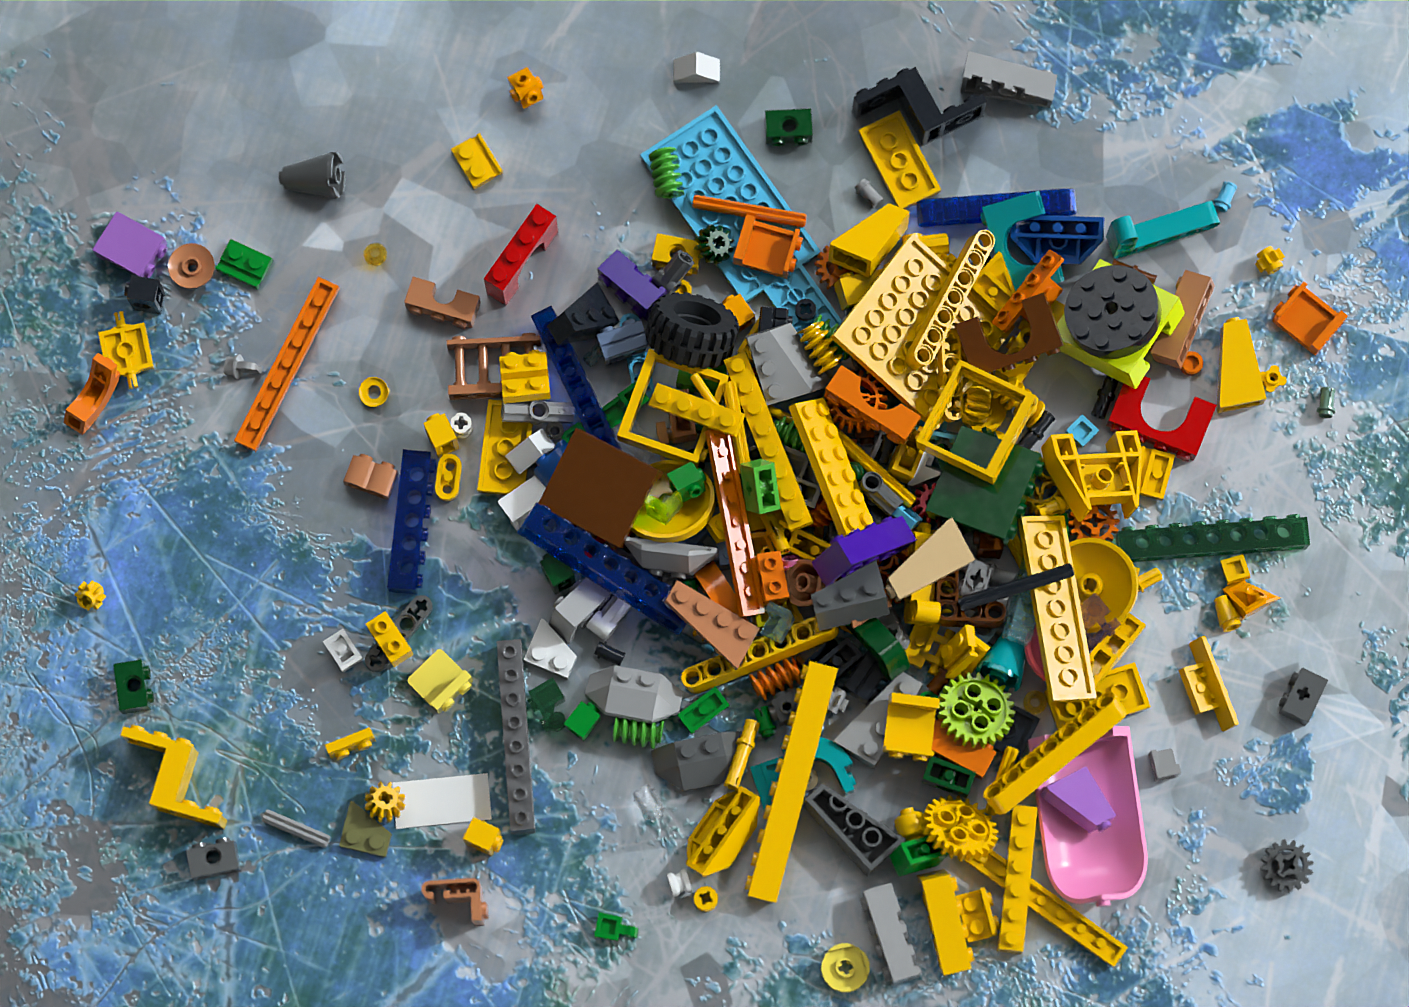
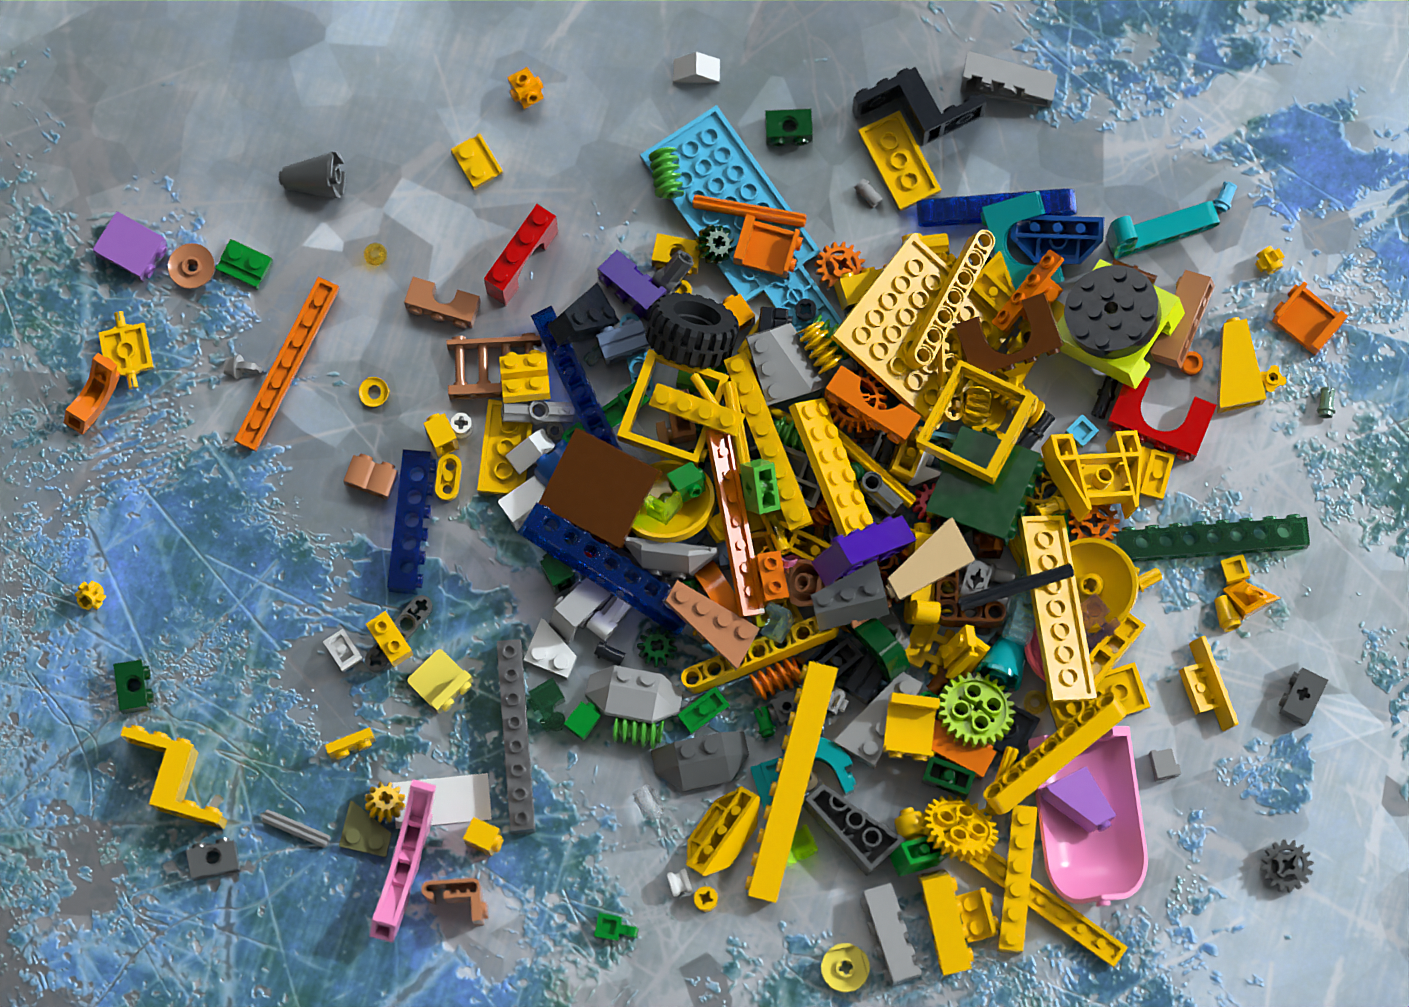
(145, 294): black brick -> none
(405, 861): none -> bright pink arch
(656, 639): none -> dark green gear
(740, 758): yellow pin -> none
(803, 844): none -> clear neon green panel
(869, 241): yellow slope -> none
(911, 517): medium azure plate -> none

